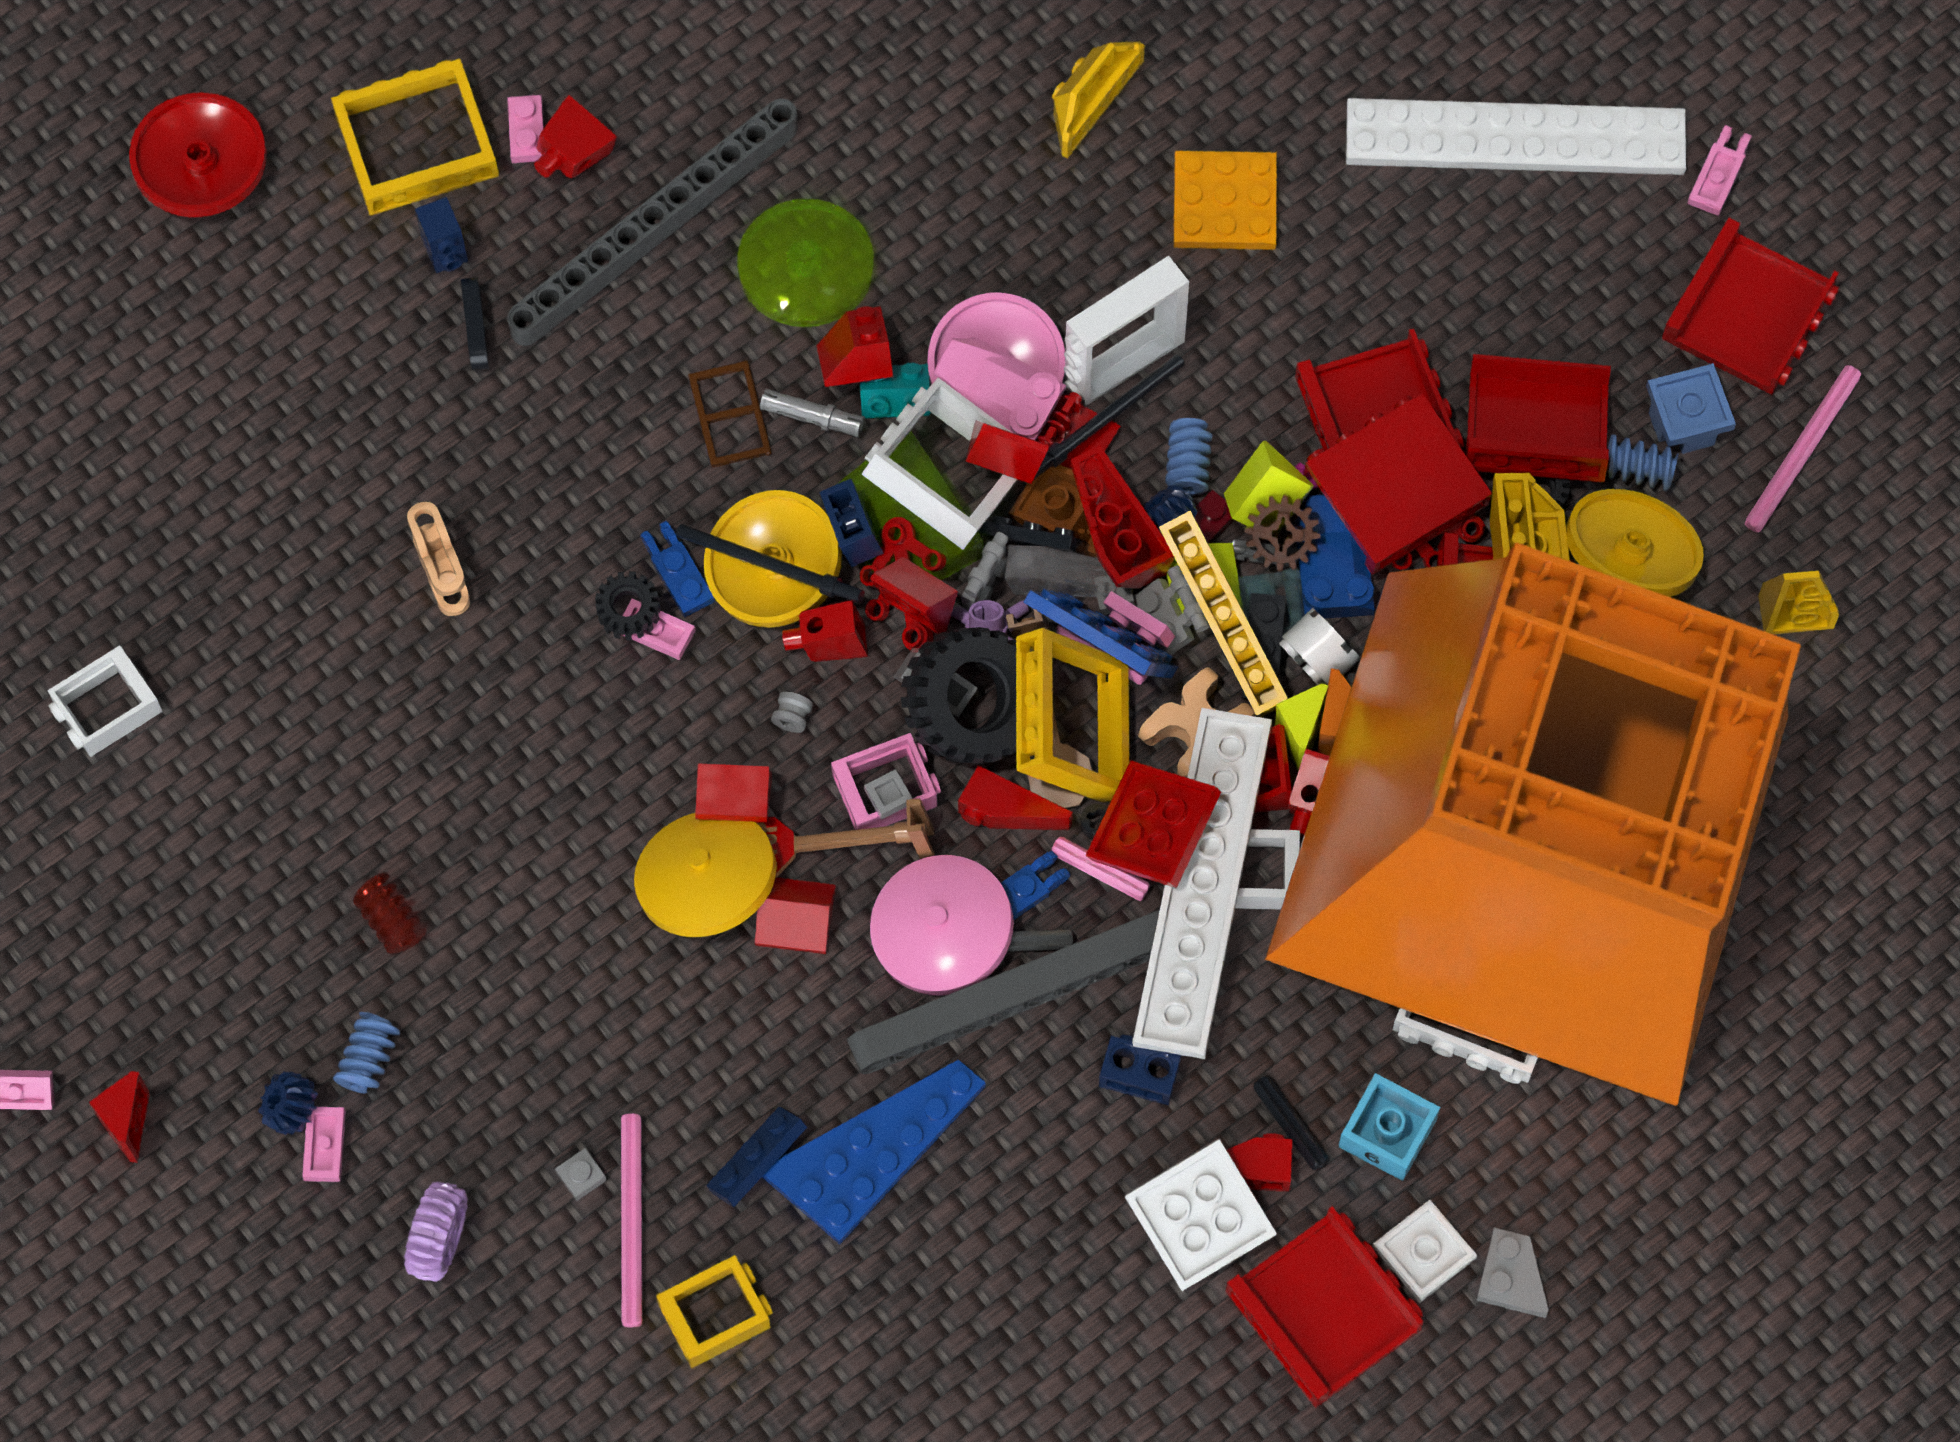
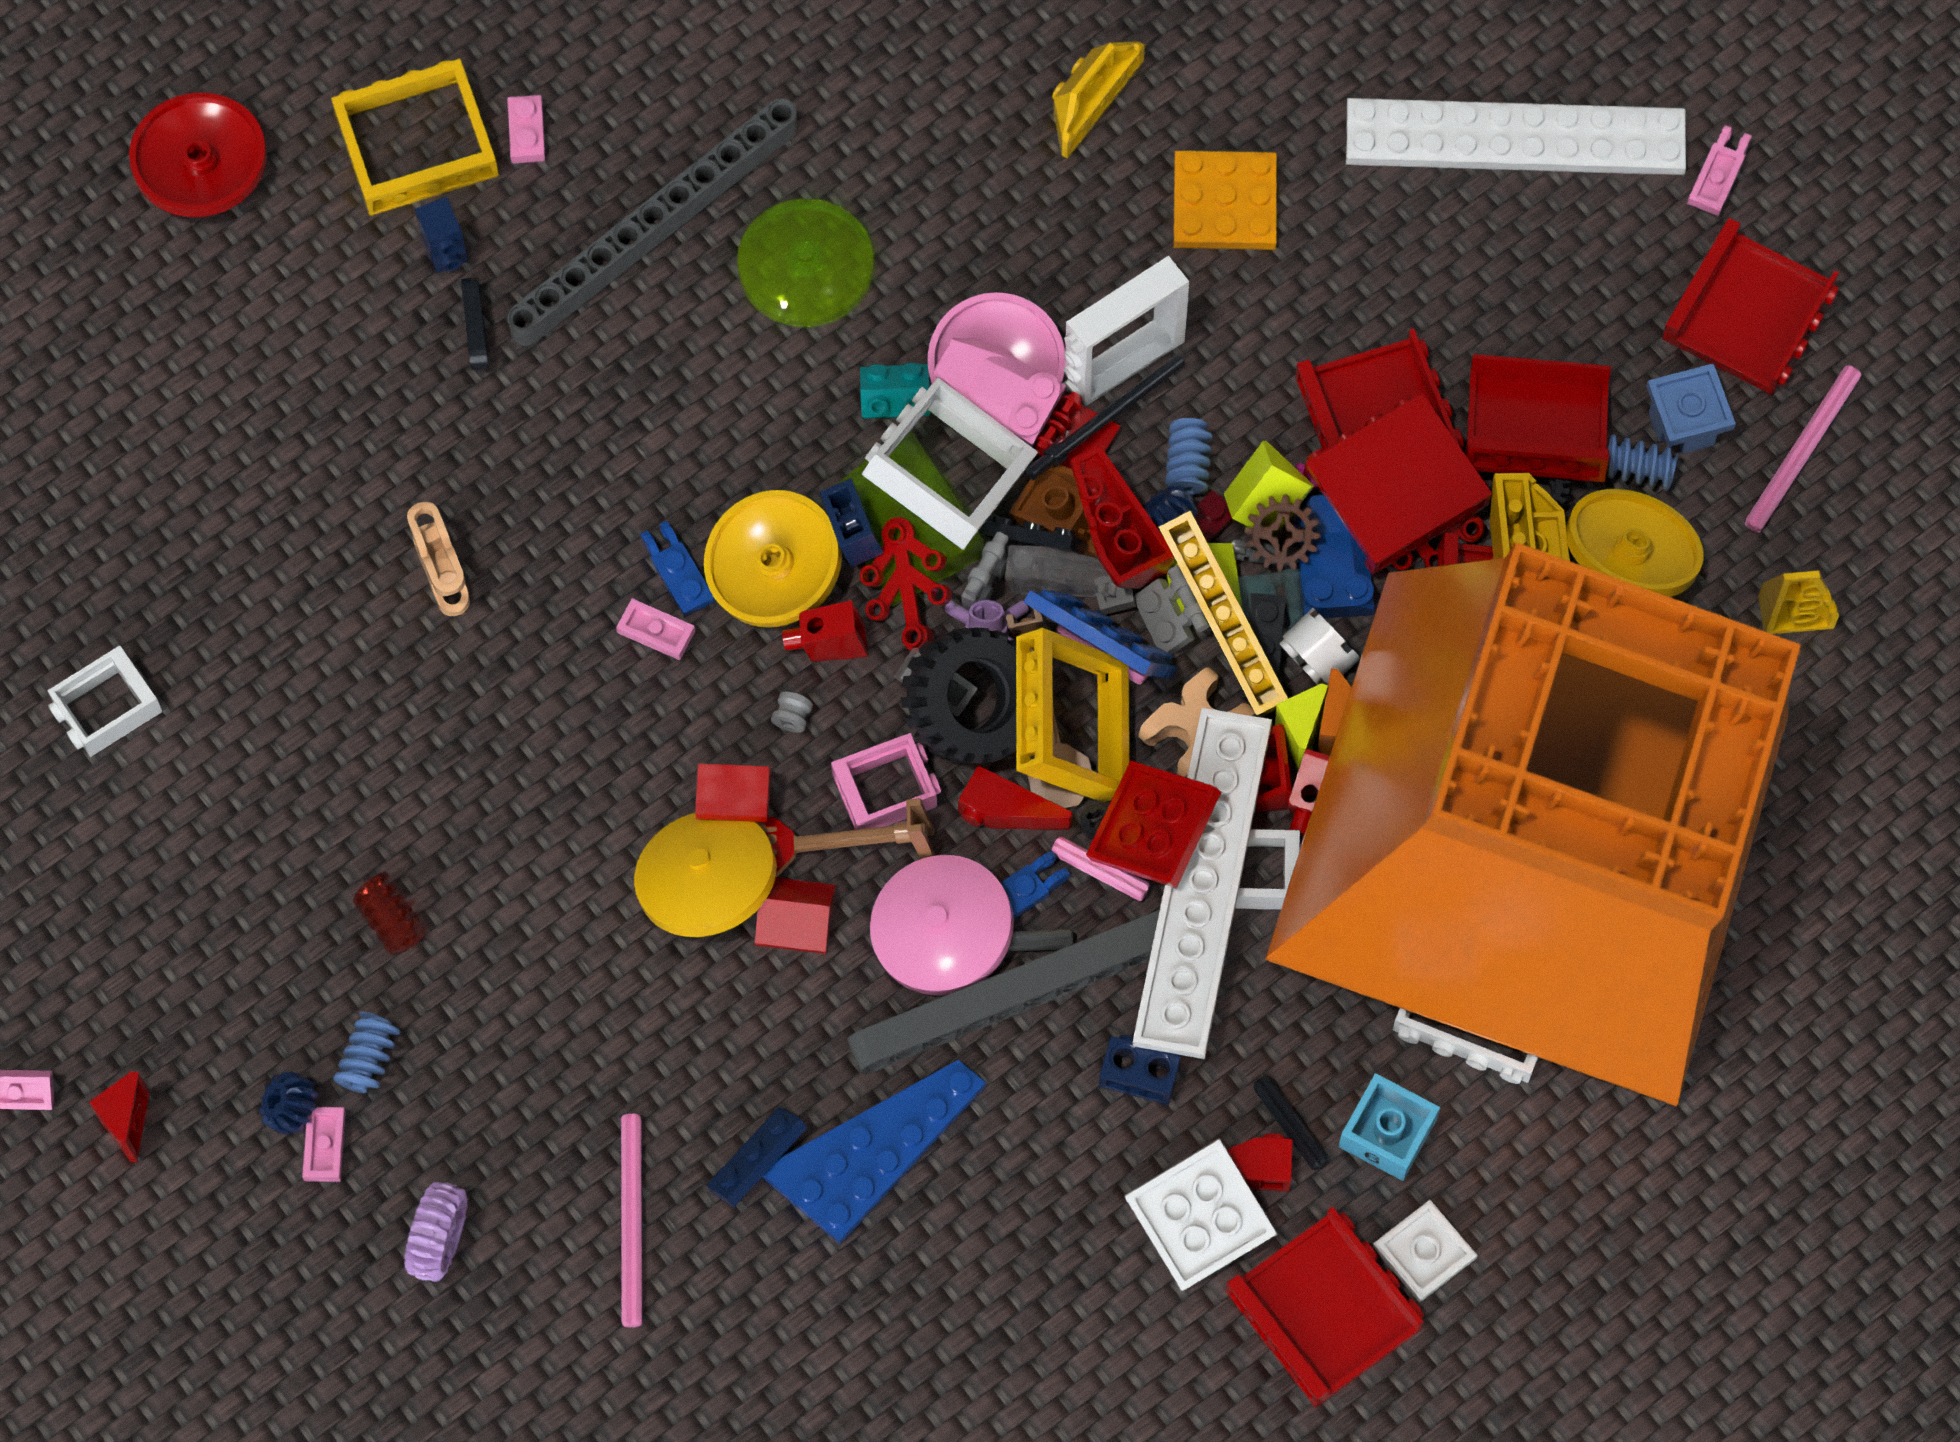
(572, 141): red torso -> none
(580, 1174): light grey plate -> none
(627, 586): black tyre -> none
(724, 1341): yellow window -> none
(728, 414): reddish brown window -> none
(825, 416): light grey pin -> none
(827, 584): black bar -> none
(856, 348): red slope -> none
(888, 794): light grey plate -> none
(916, 593): red slope -> none
(1005, 452): red slope -> none
(1135, 619): bright pink wing -> none
(1512, 1275): light grey wing -> none

